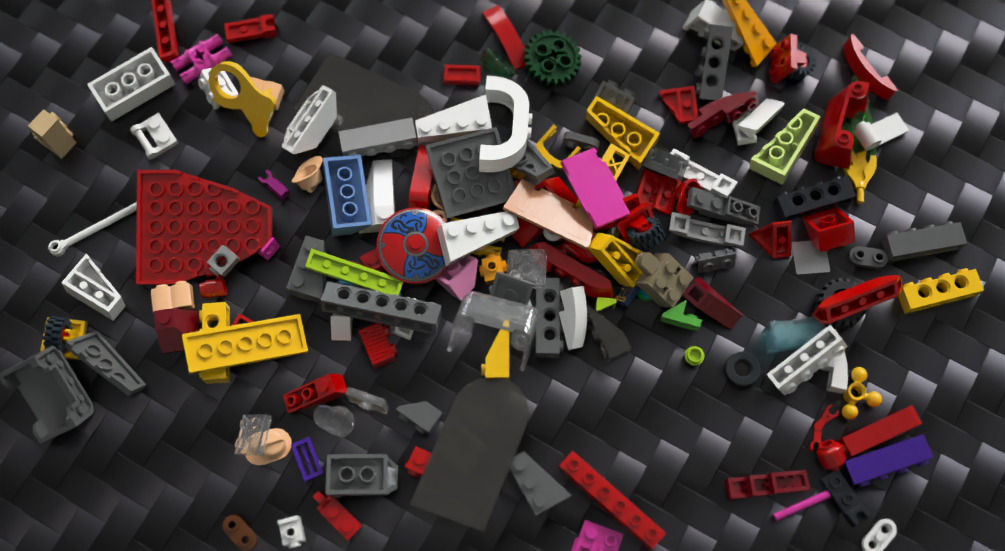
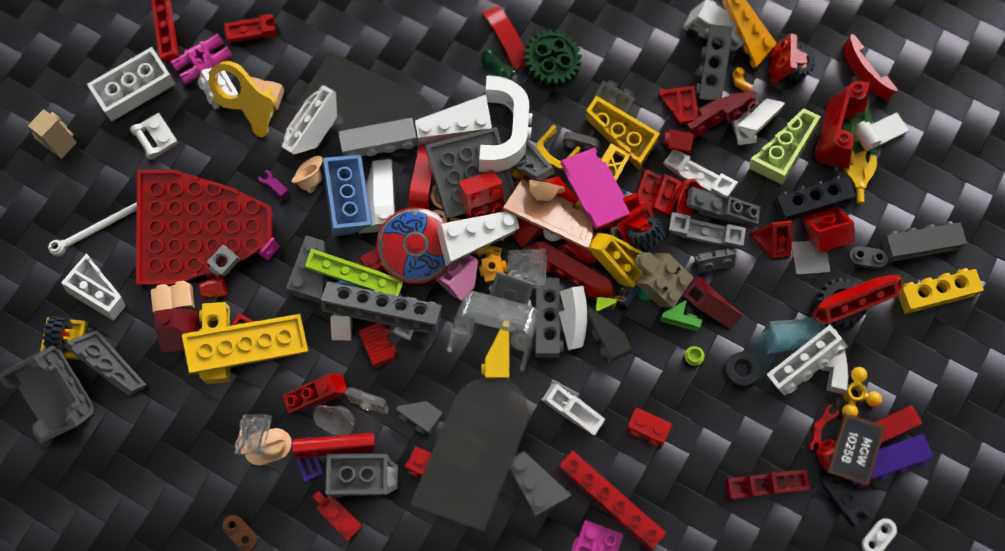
(292, 523): white brick -> none
(333, 445): none -> red brick
(462, 74): red tile -> none
(482, 194): none -> red slope
(544, 191): none -> light nougat piece
(573, 409): none -> white slope
(648, 427): none -> red bracket
(666, 163): dark grey hinge -> none
(678, 140): none -> red brick
(739, 82): none -> light orange arm
(801, 505): dark pink bar -> none
(856, 449): none -> black tile

